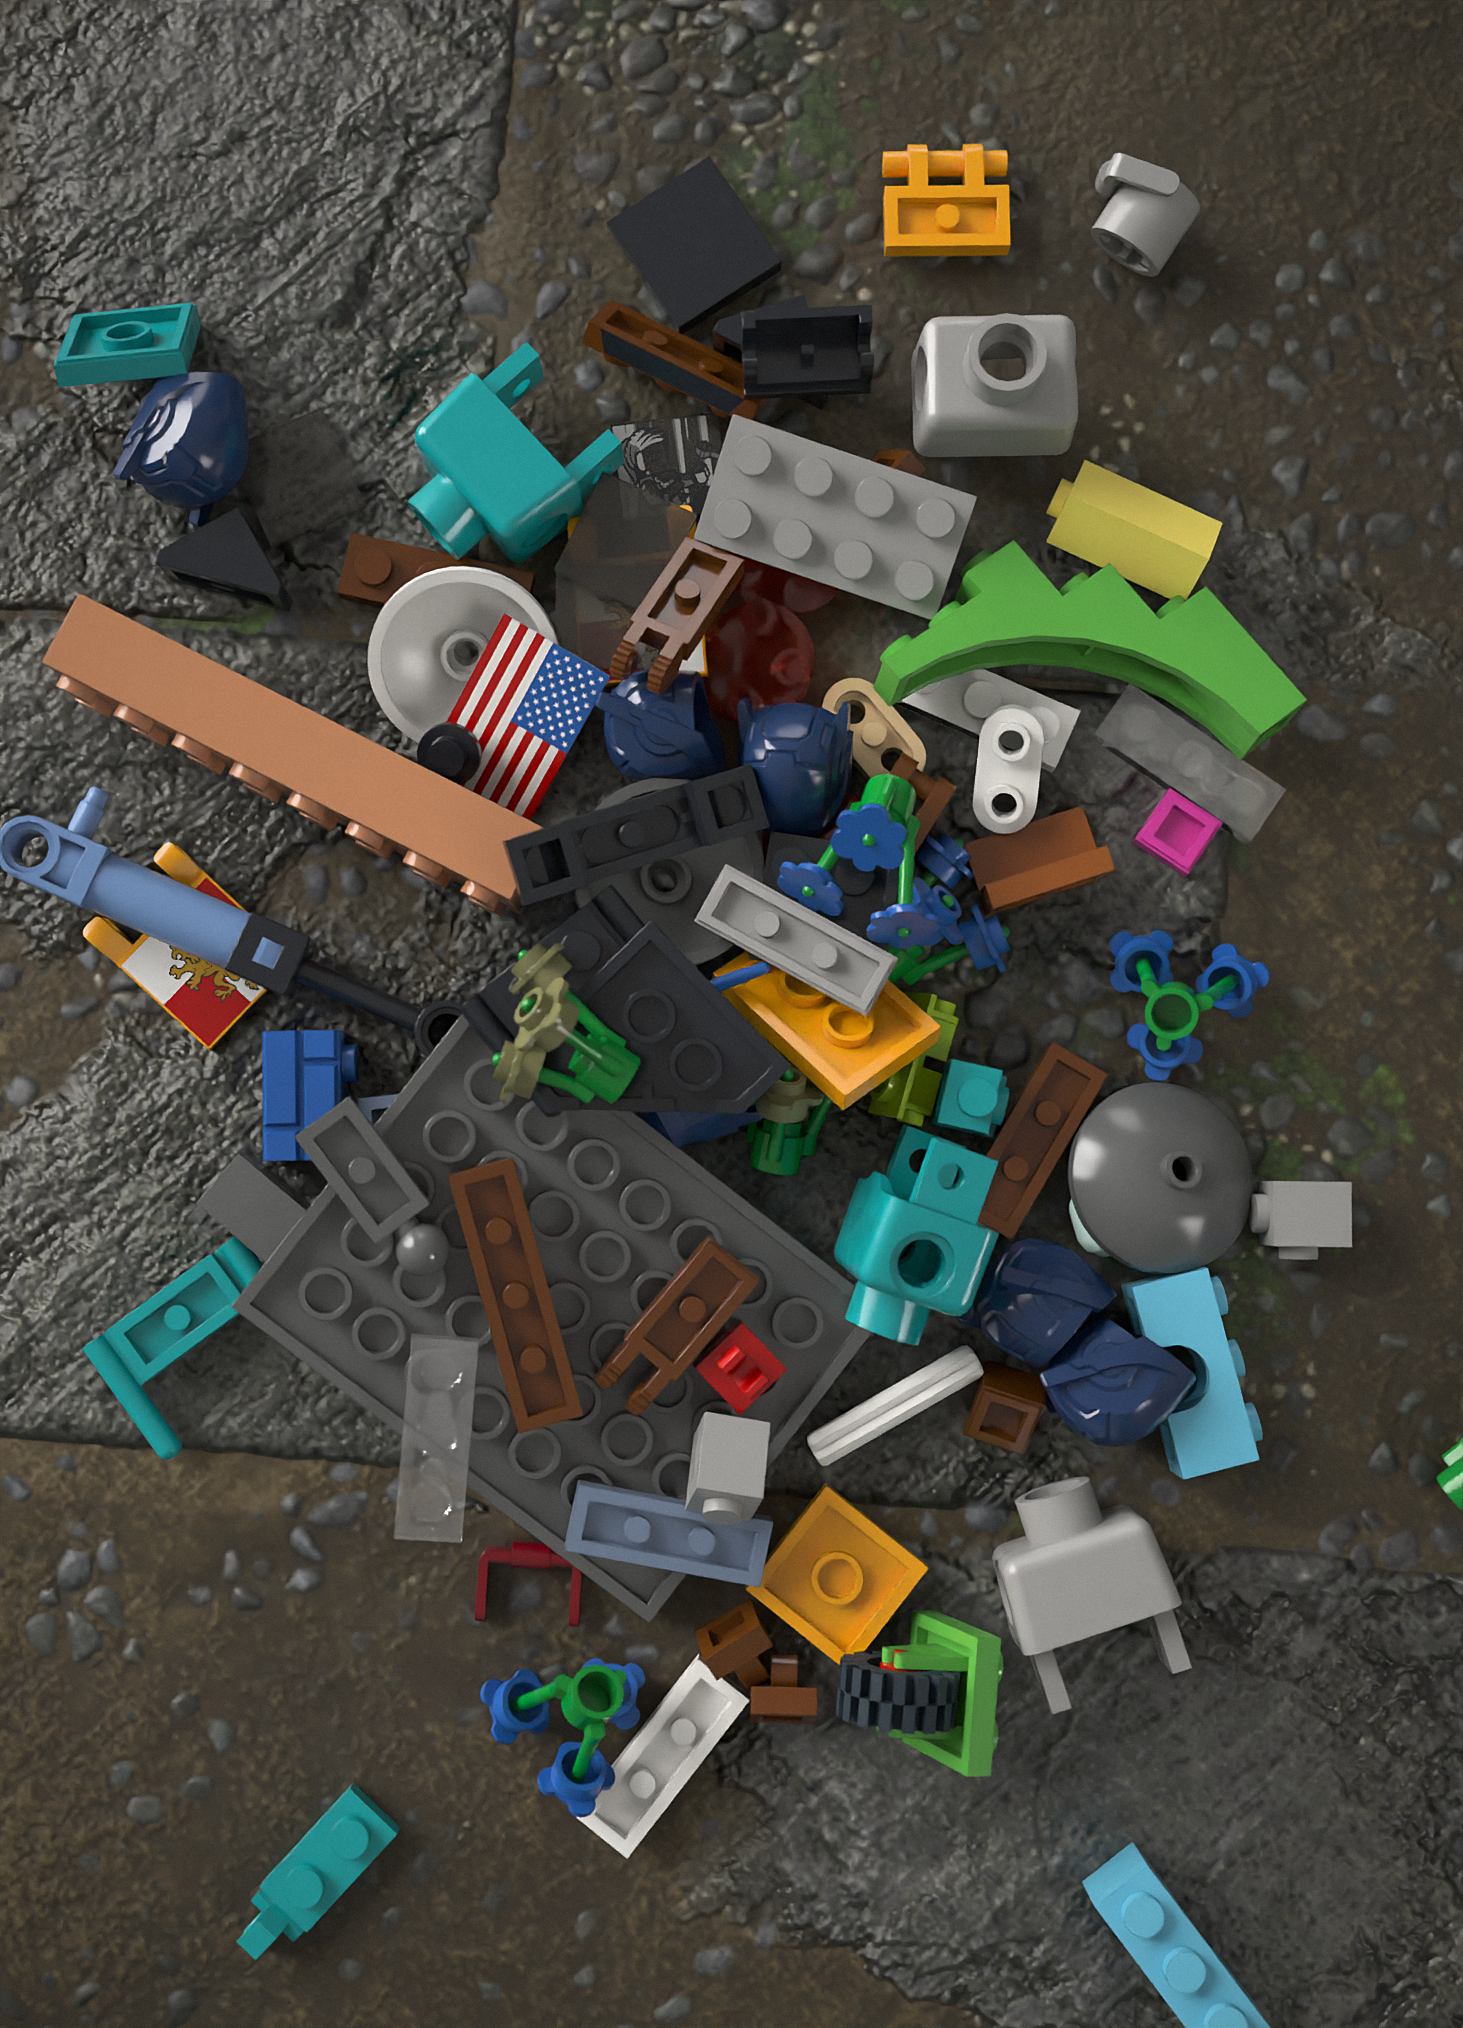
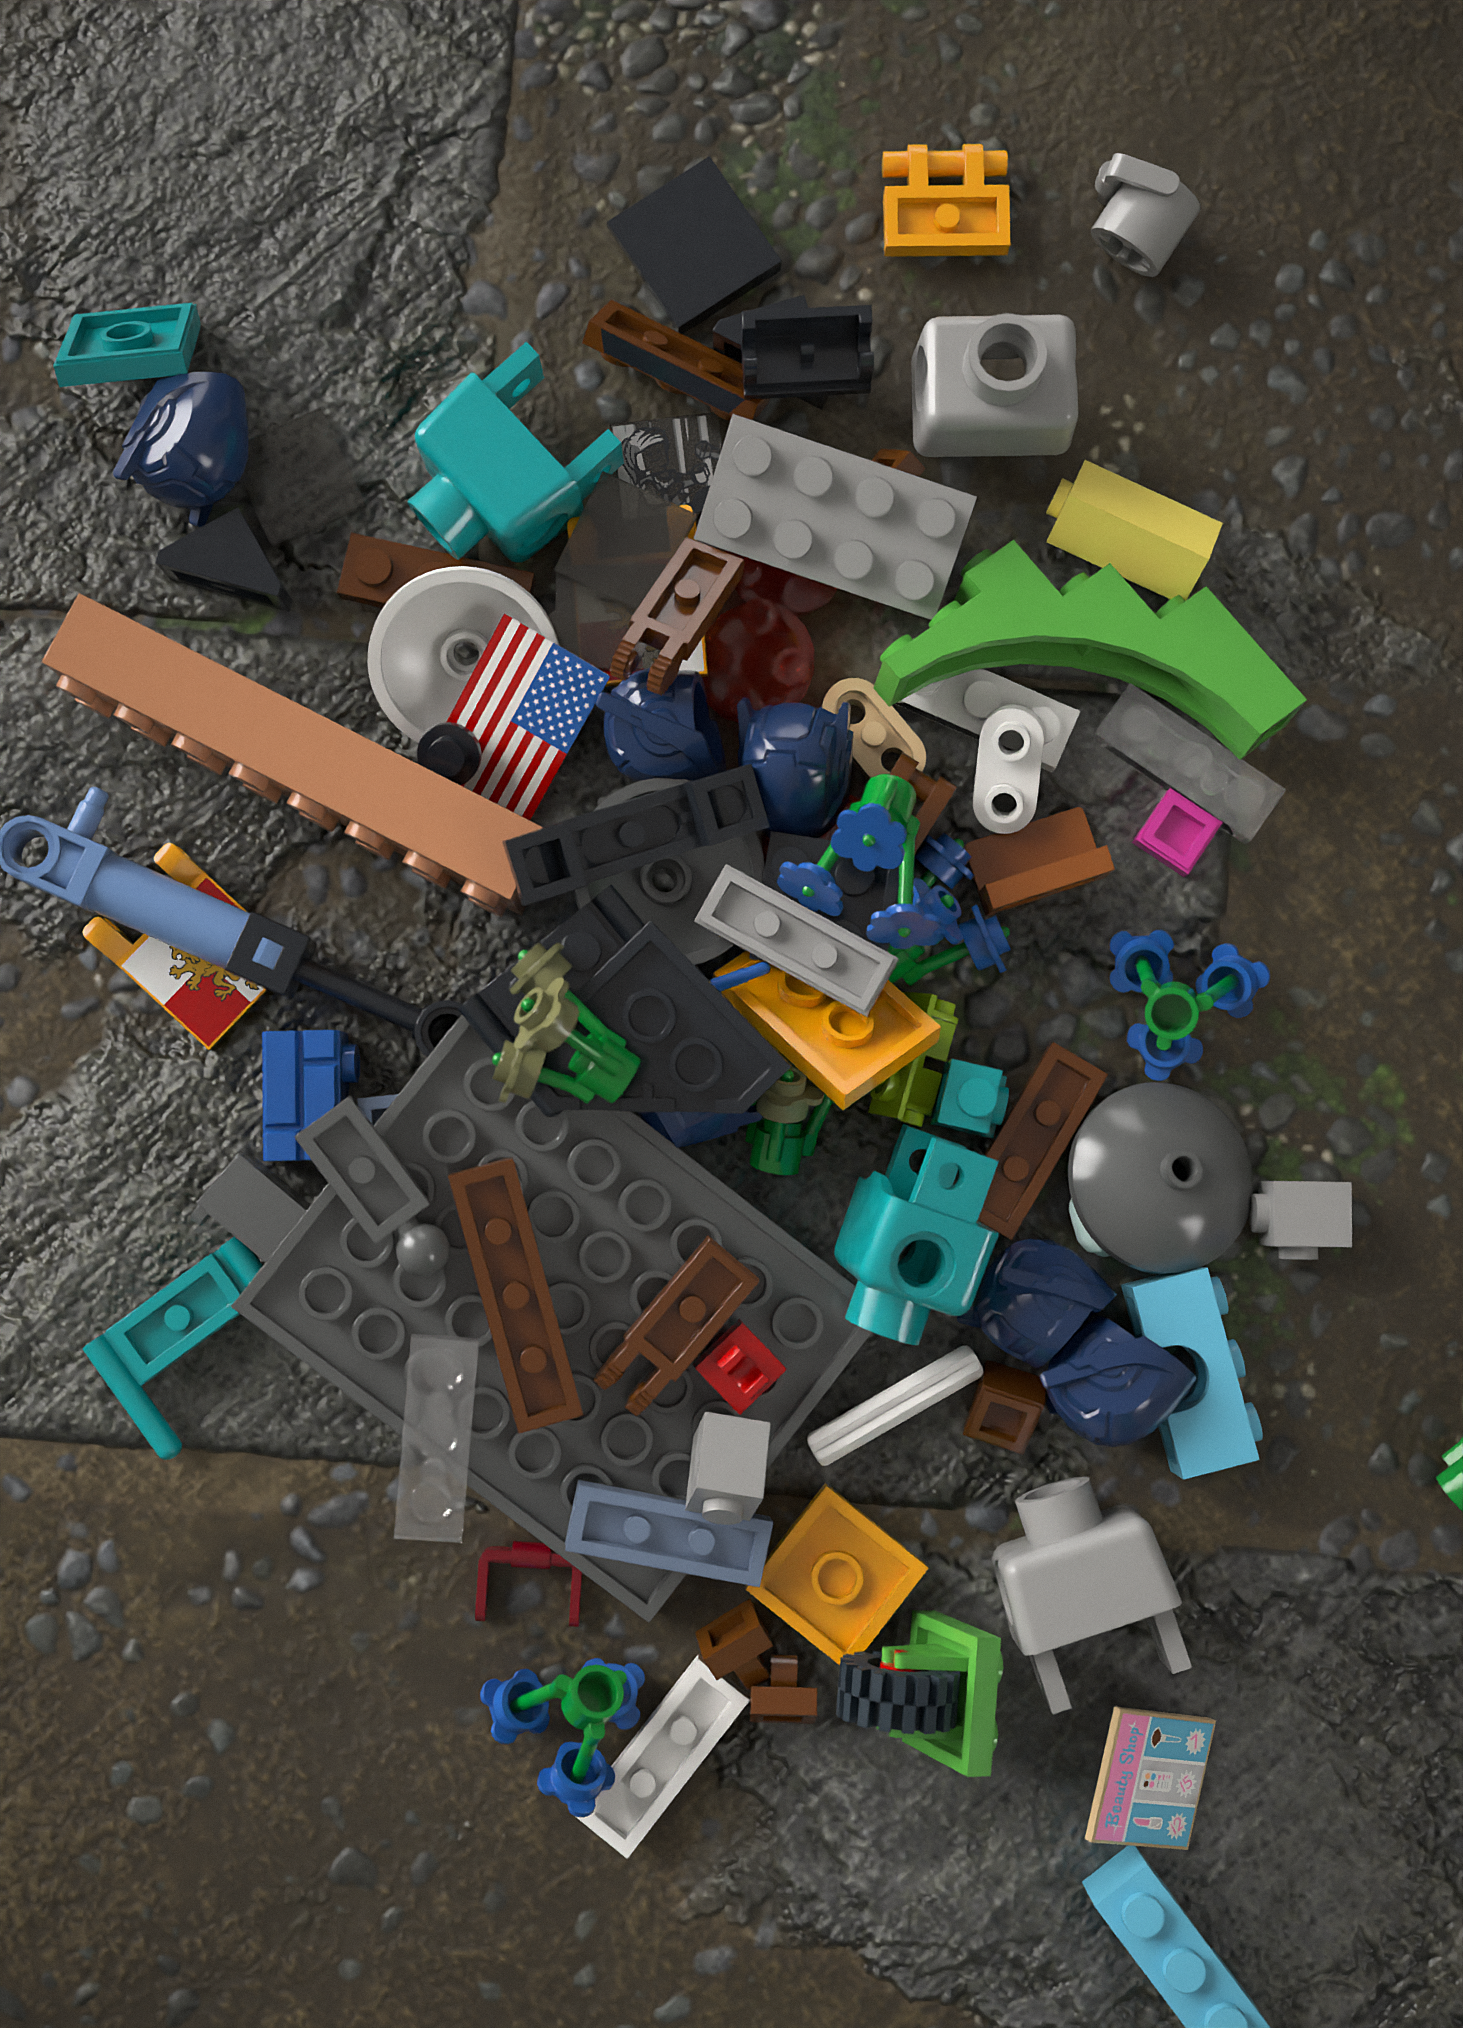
(318, 1870): teal hinge -> none
(1150, 1779): none -> piece

